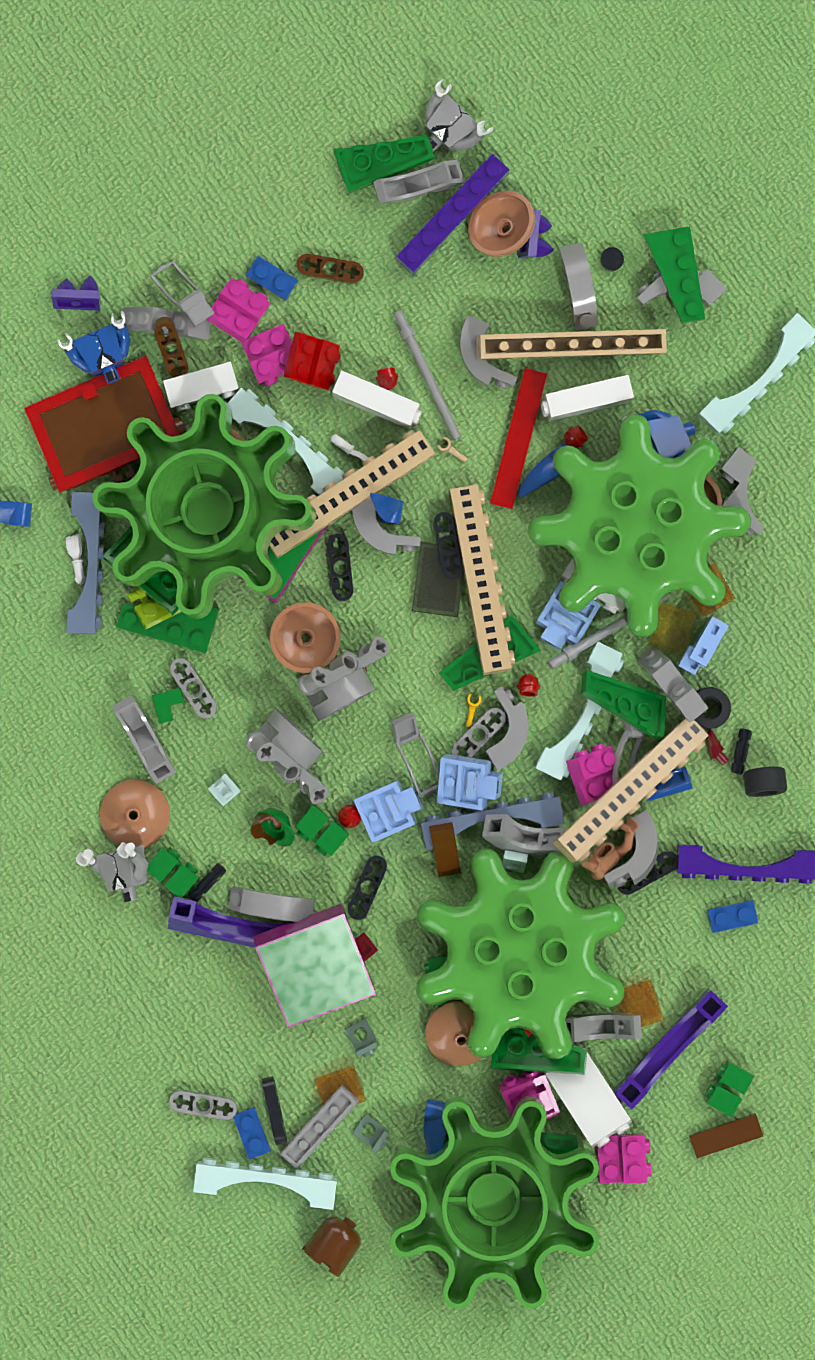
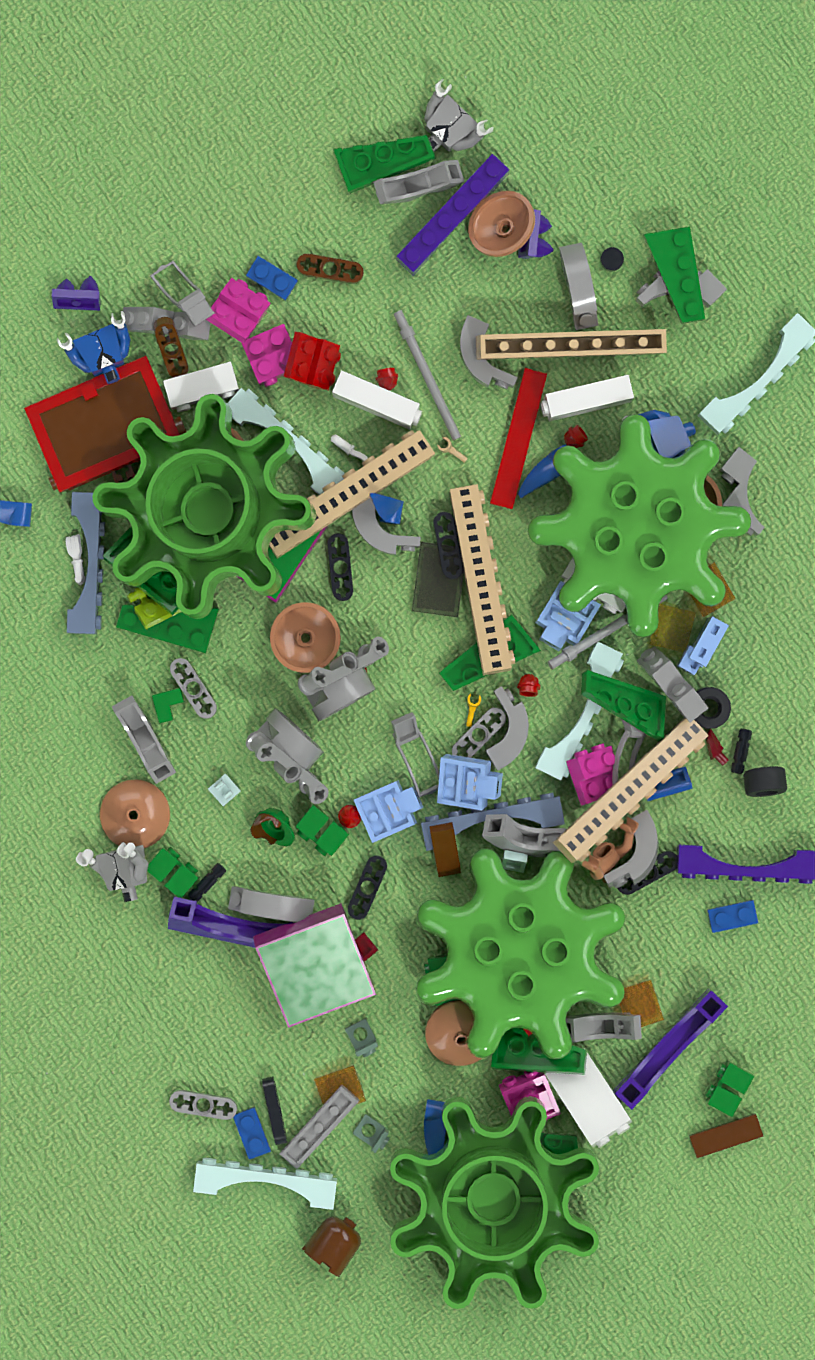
(624, 1159): dark pink plate -> none

